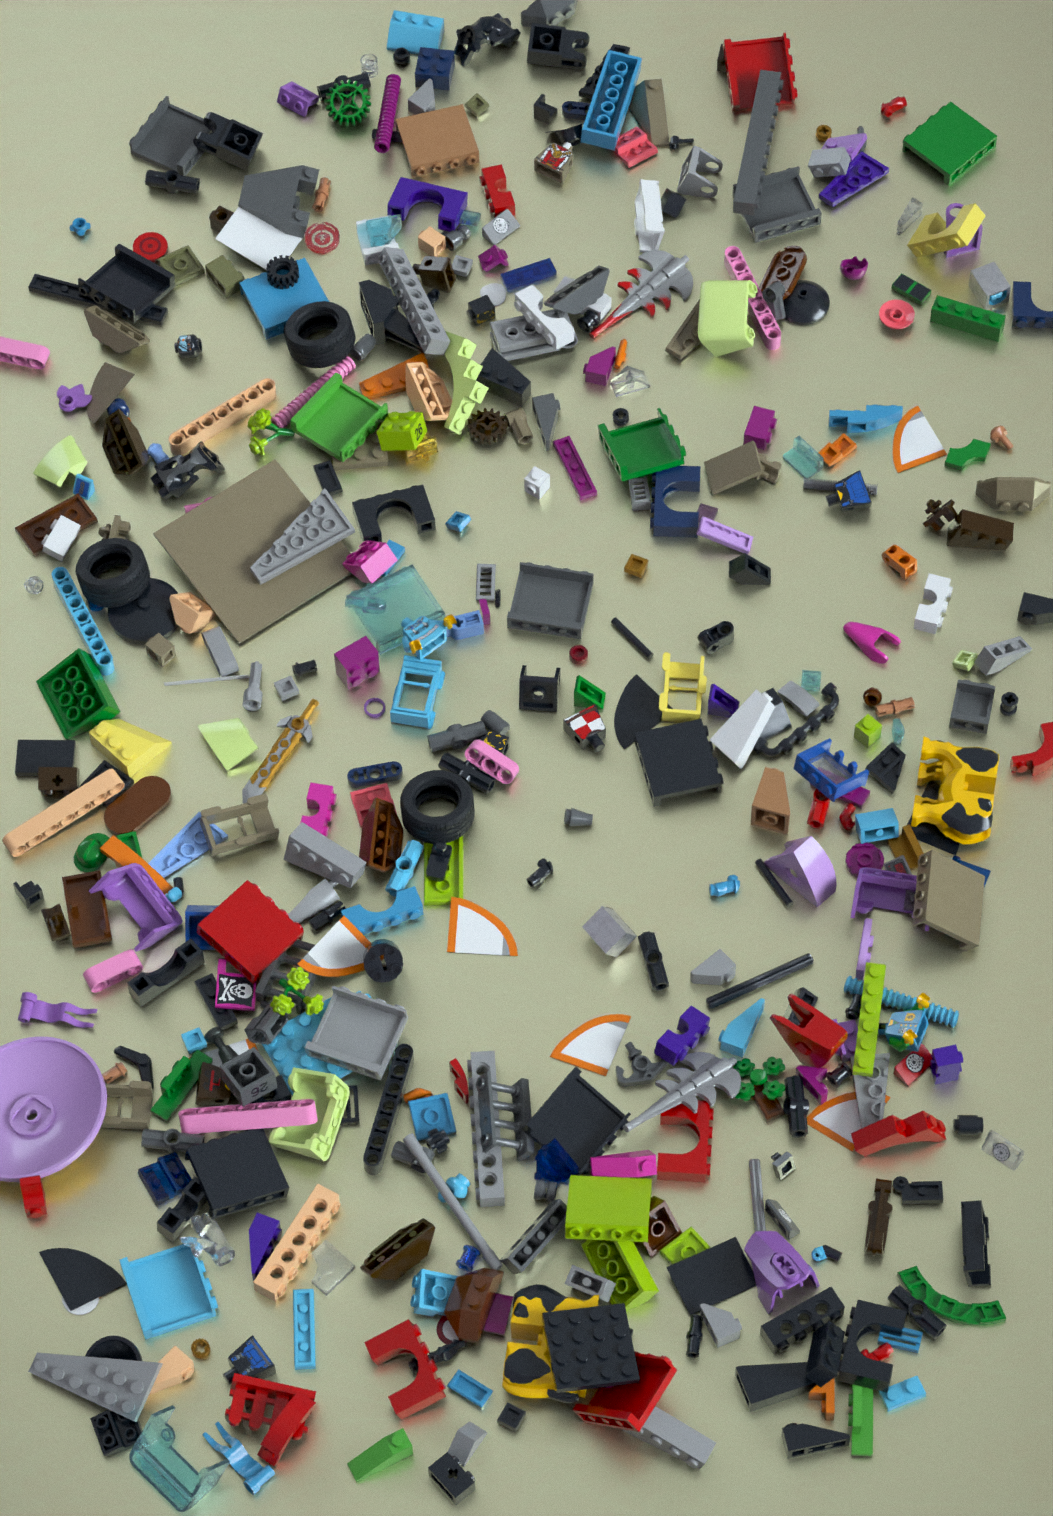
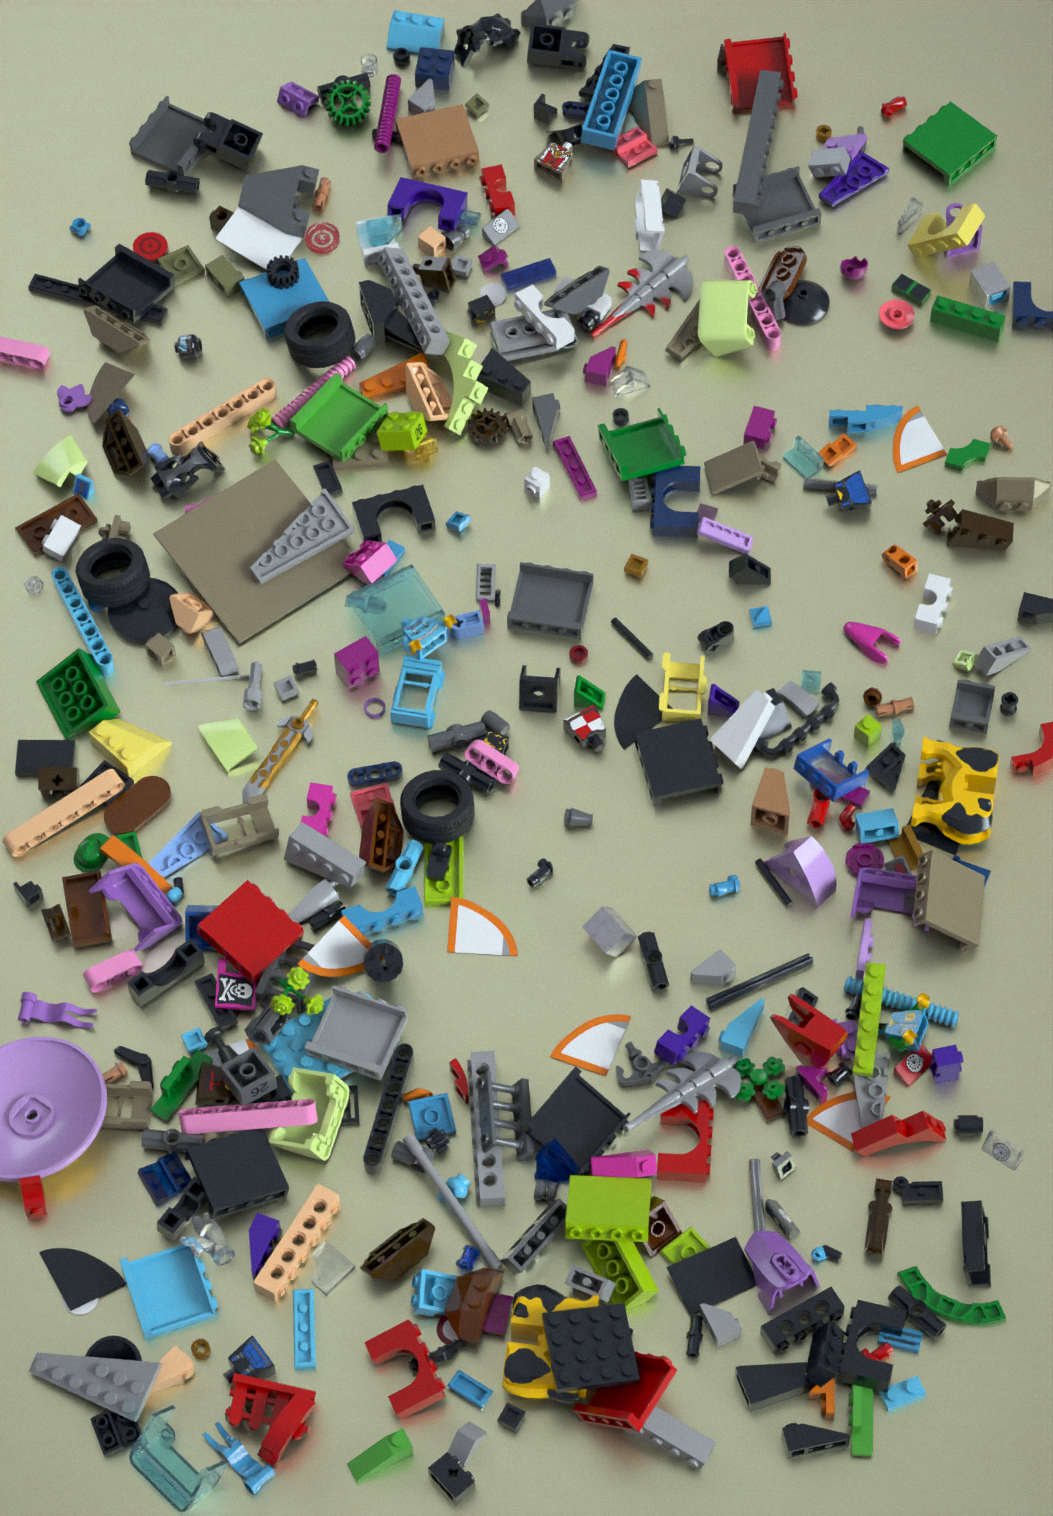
(760, 617): none -> dark azure tile

